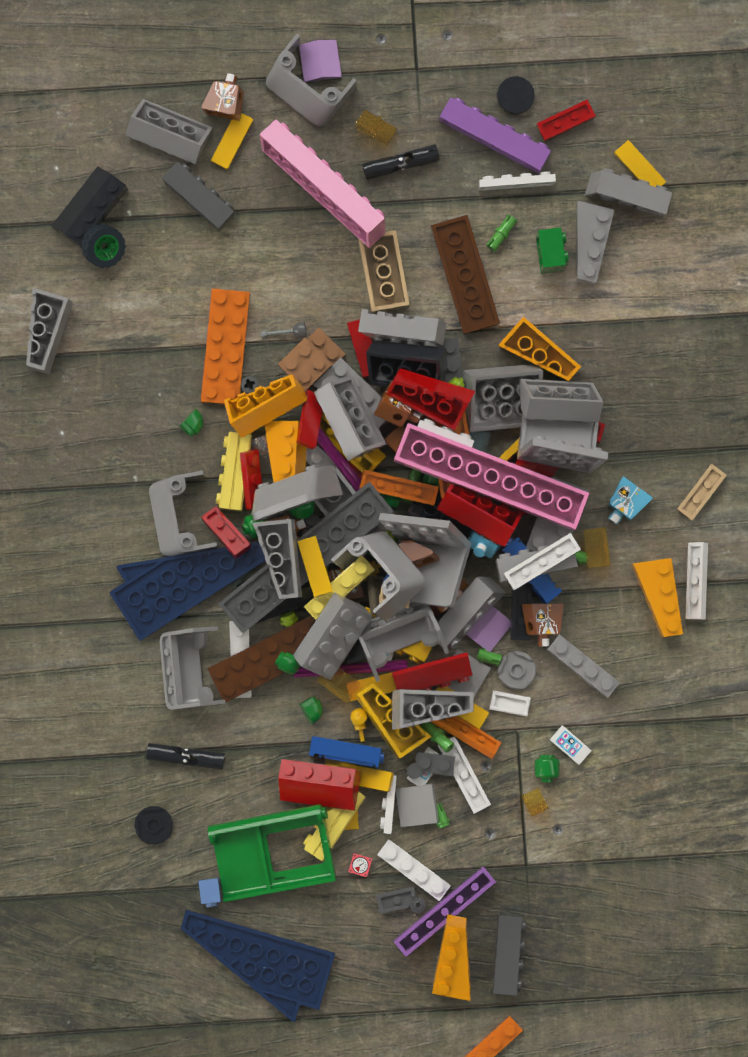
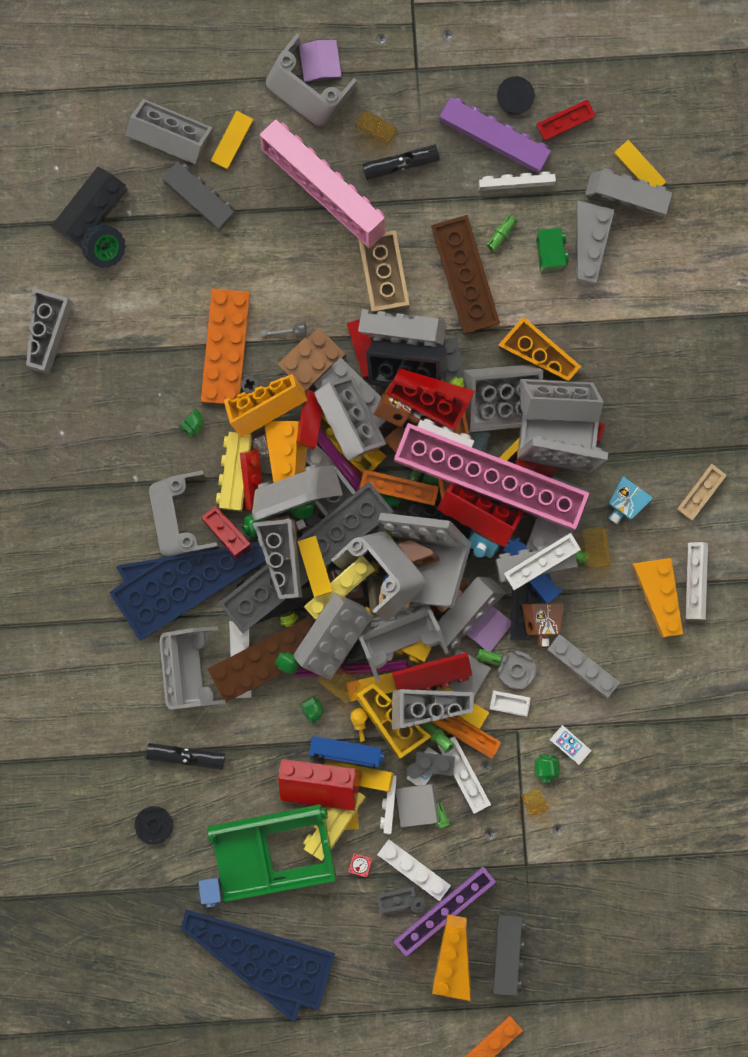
(224, 99): torso -> none

